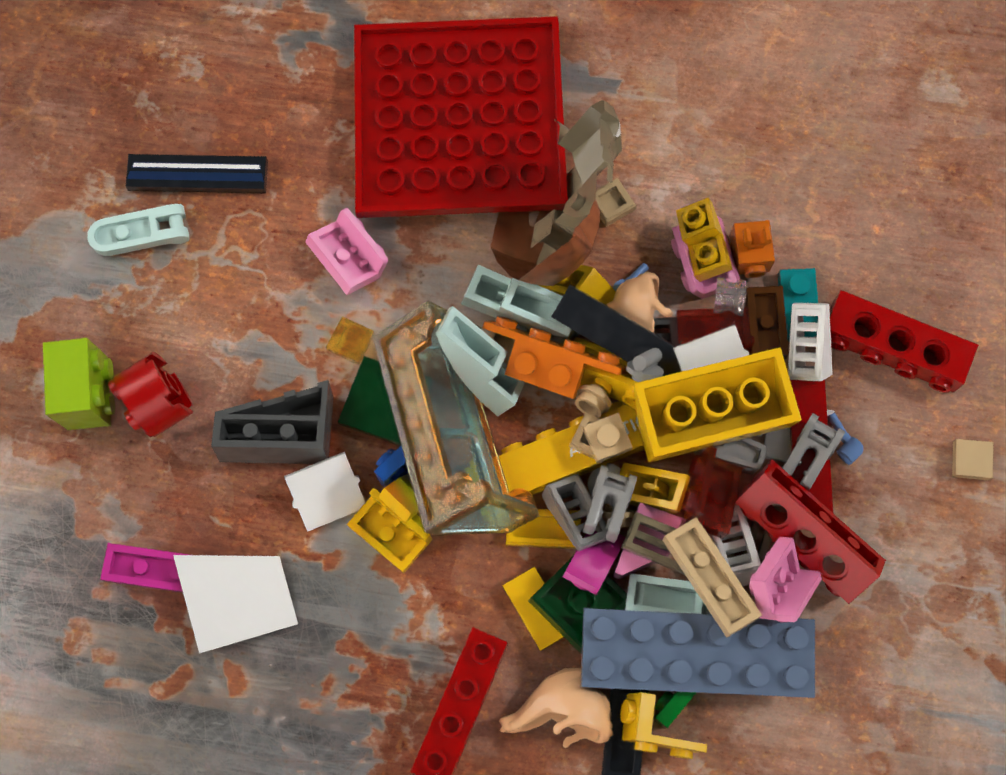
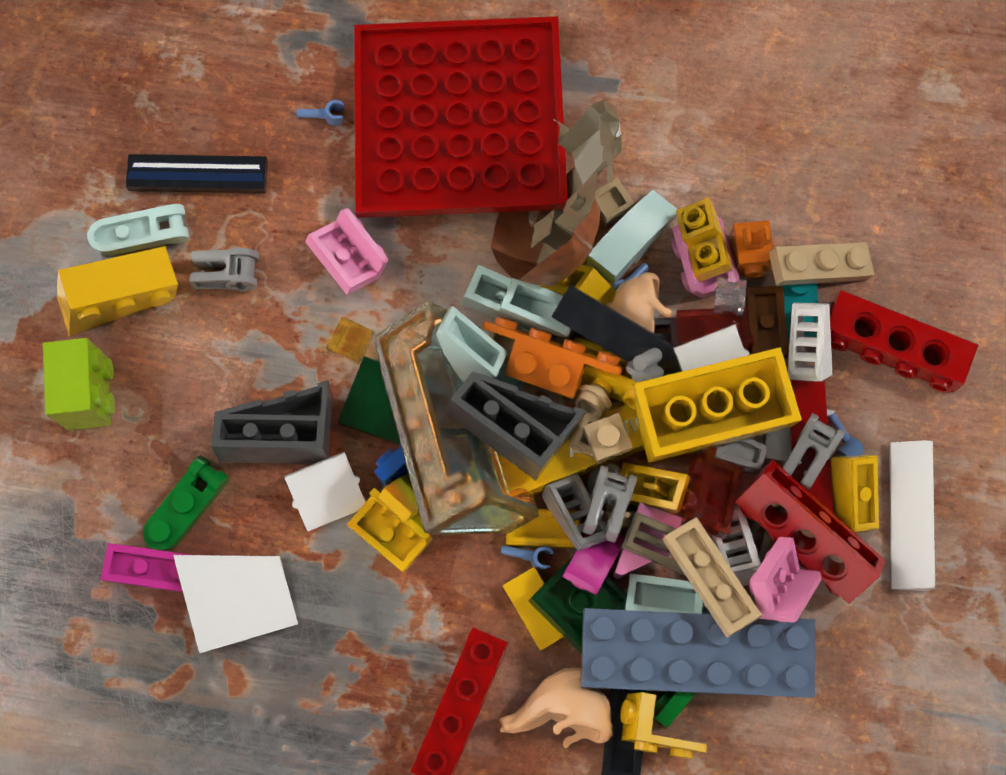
(114, 288): none -> yellow wedge
(151, 395): red brick -> none
(184, 506): none -> green plate
(238, 270): none -> light grey piece
(324, 113): none -> medium blue hand
(512, 422): none -> dark grey wedge
(527, 555): none -> medium blue hand
(631, 236): none -> light aqua slope
(821, 263): none -> tan plate
(856, 491): none -> yellow slope
(912, 516): none -> white slope
(972, 459): tan tile -> none

